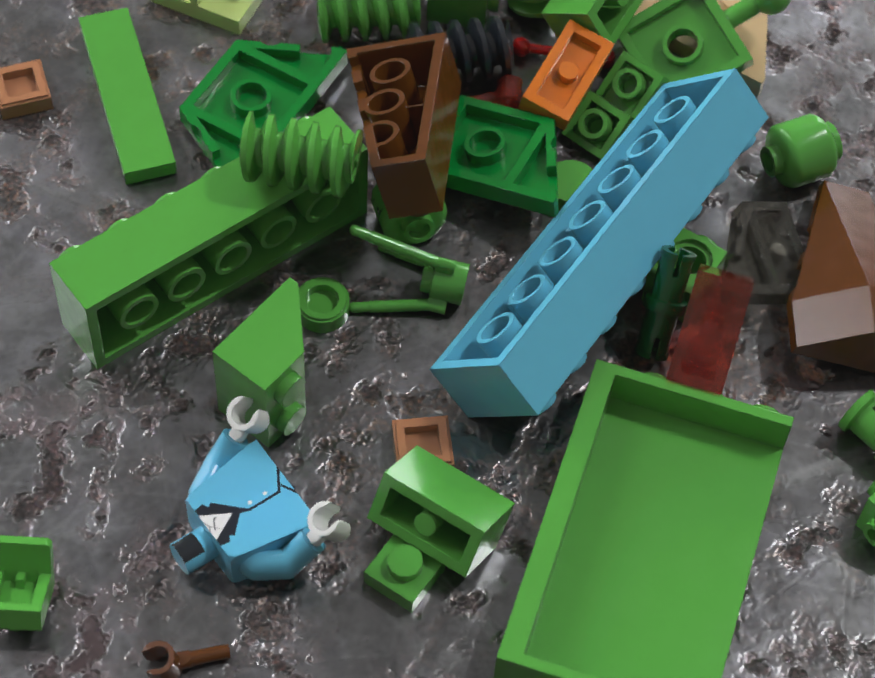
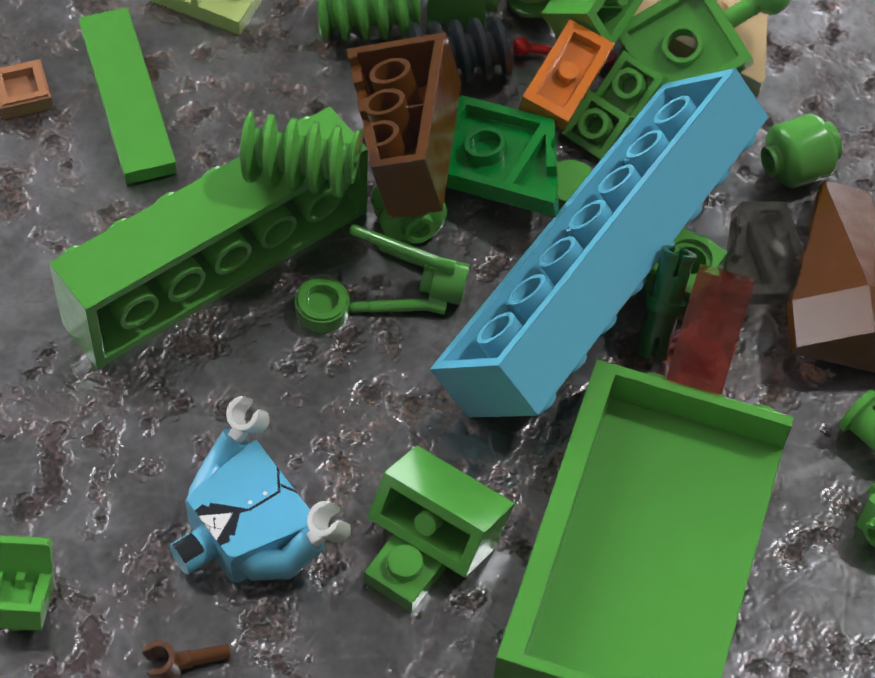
(257, 79): green wing -> none
(266, 364): bright green slope -> none
(426, 432): nougat tile -> none
(507, 92): clear red hand -> none

